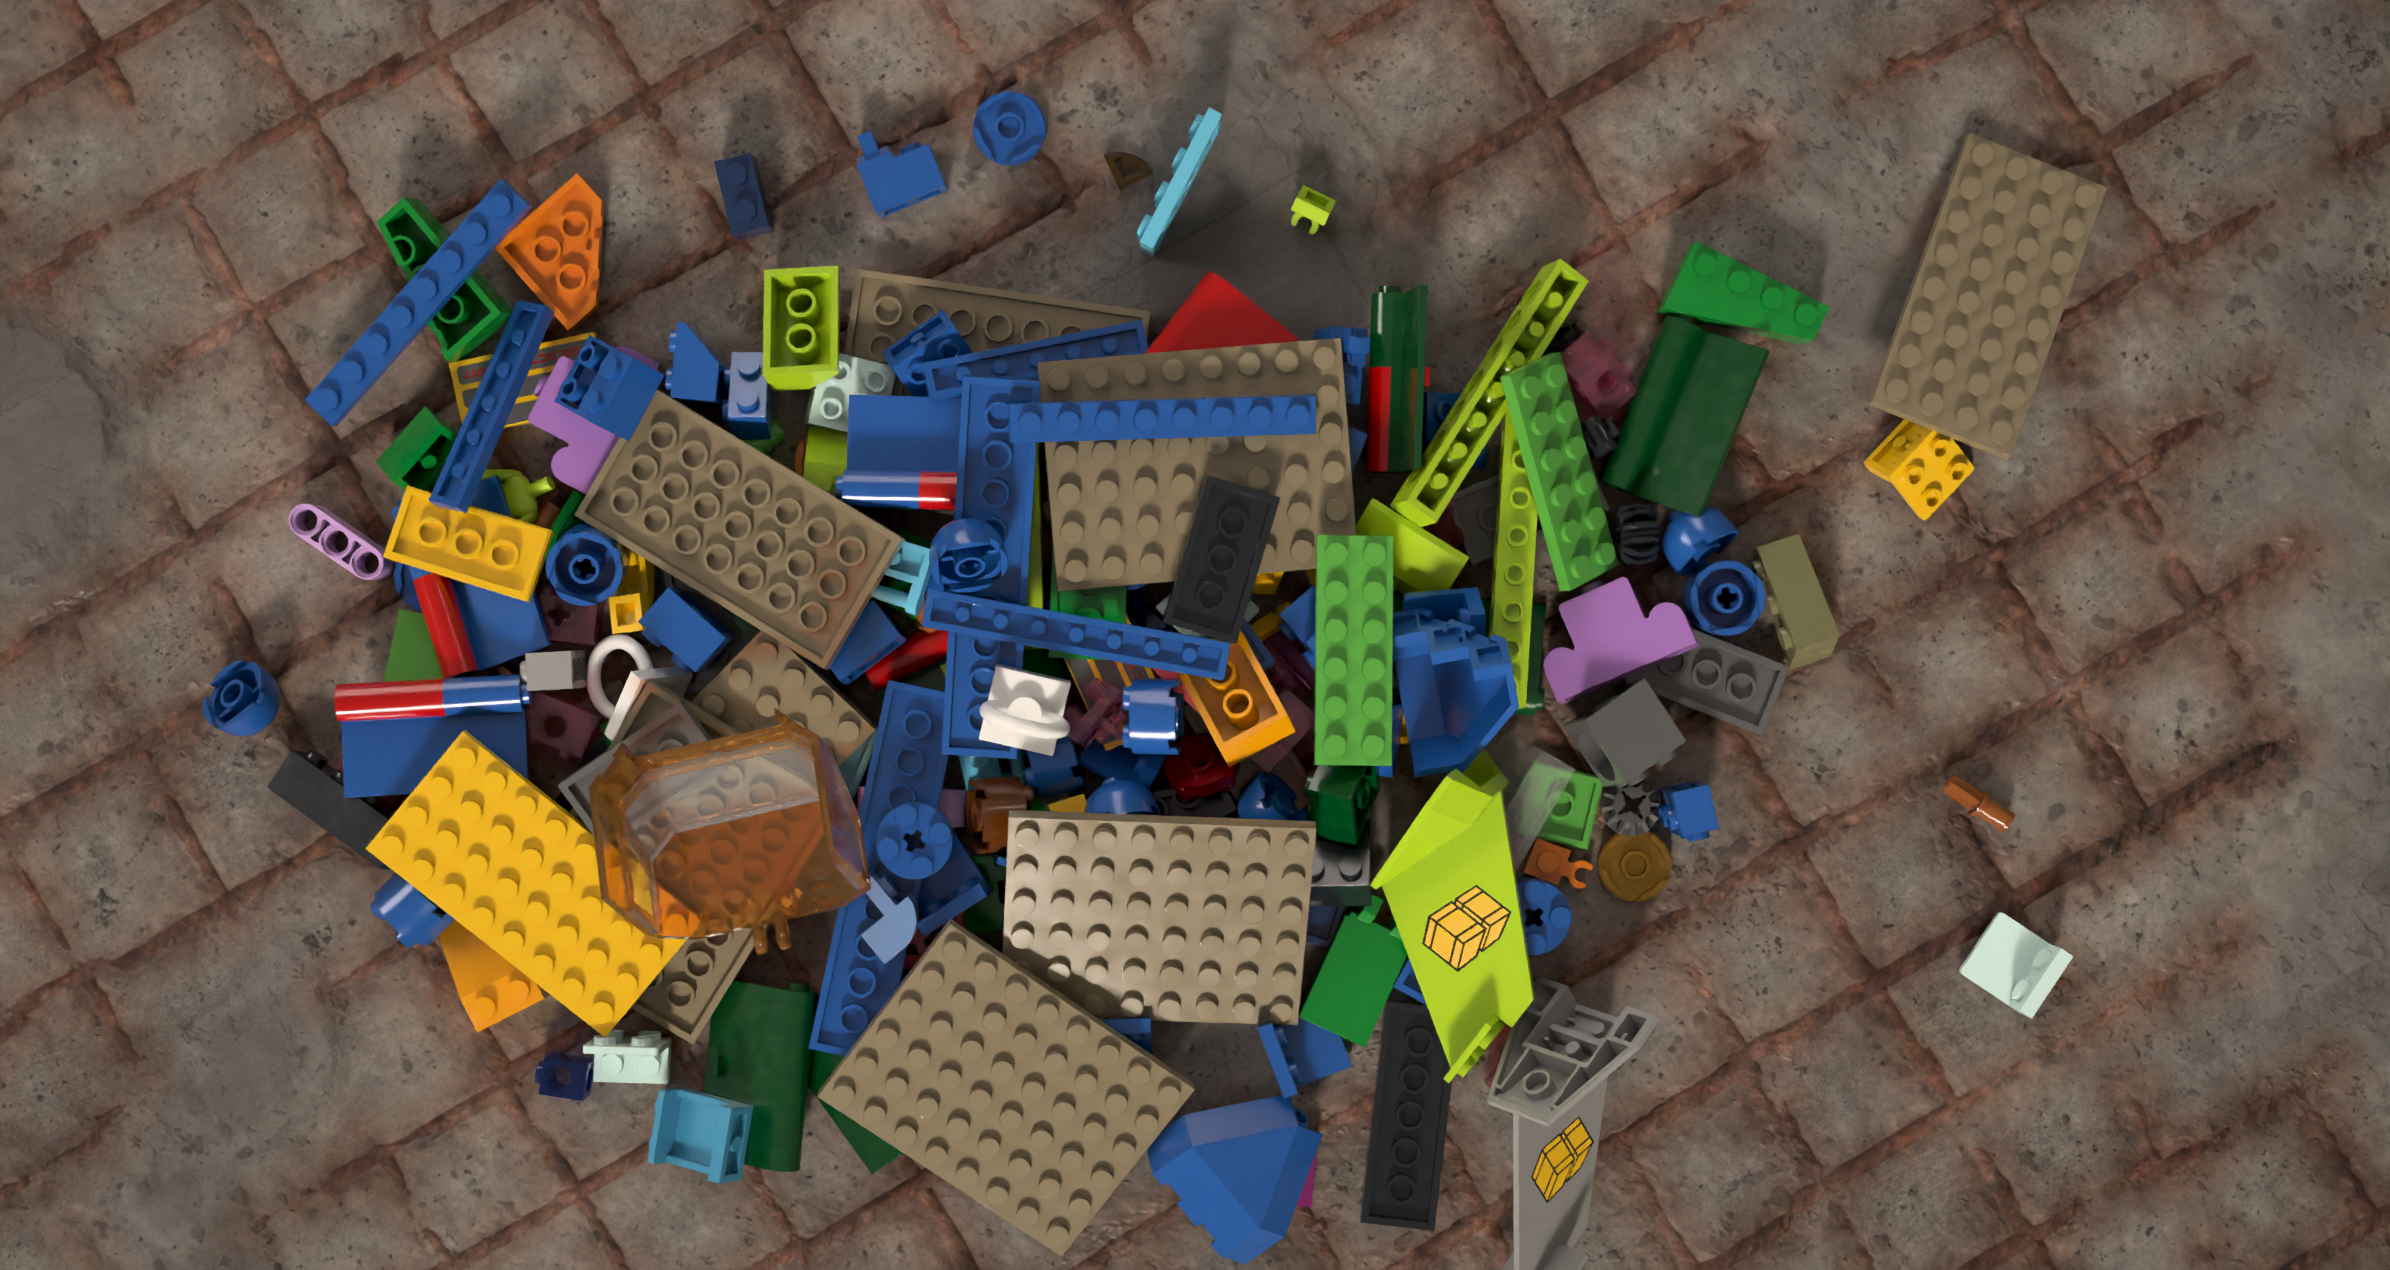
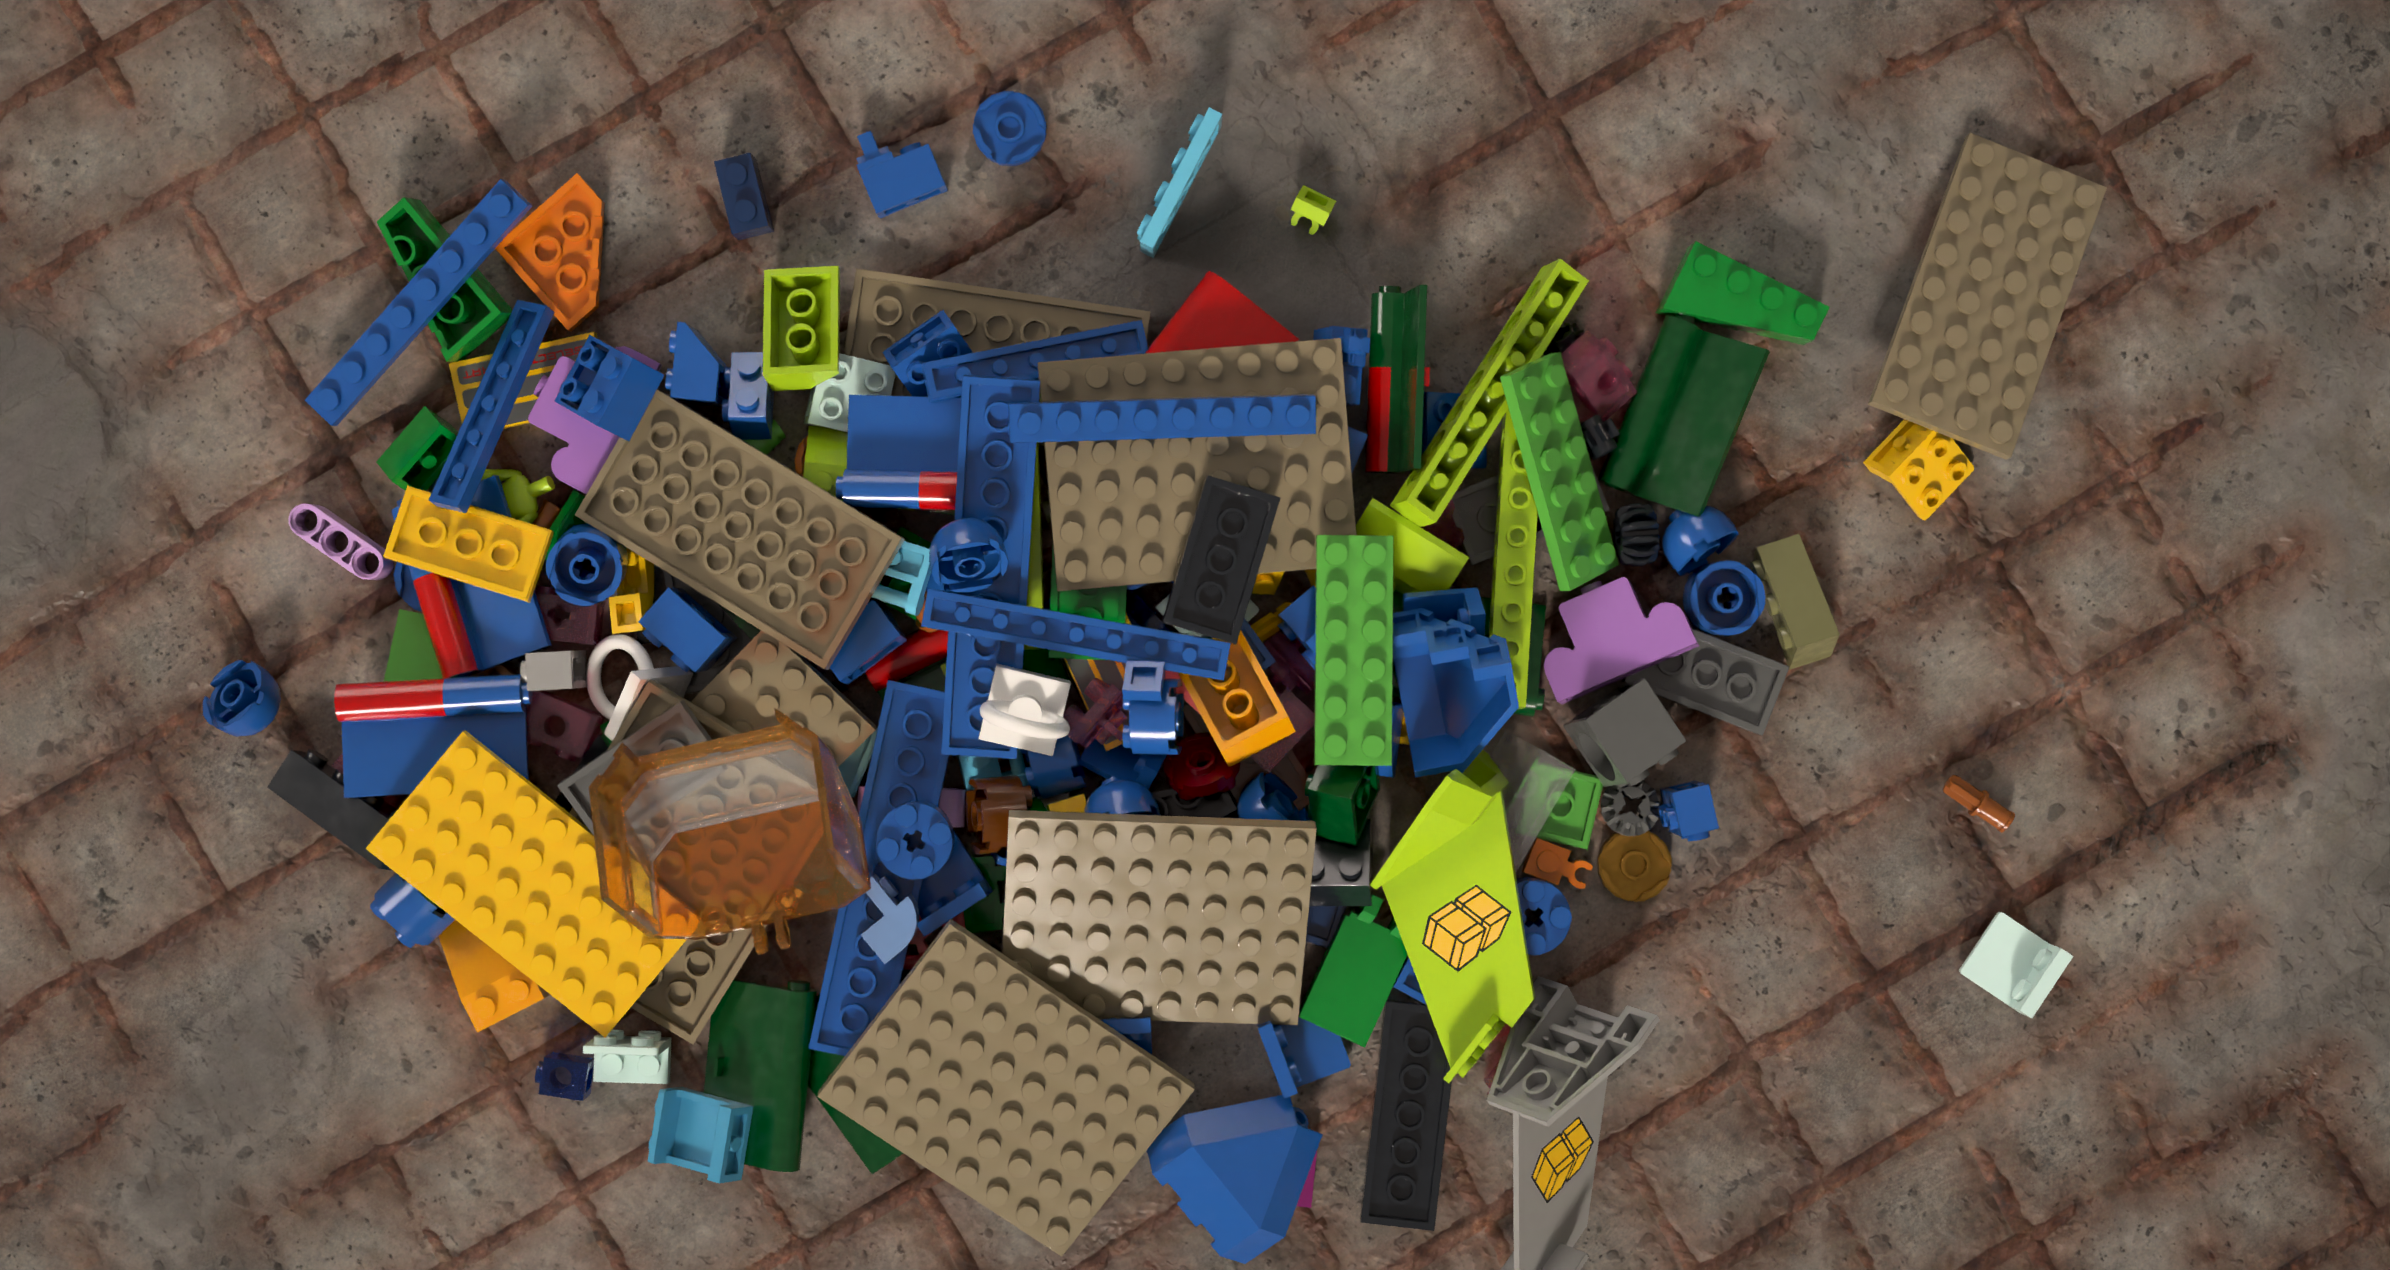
(1127, 168): dark brown tile -> none
(1143, 680): none -> plate

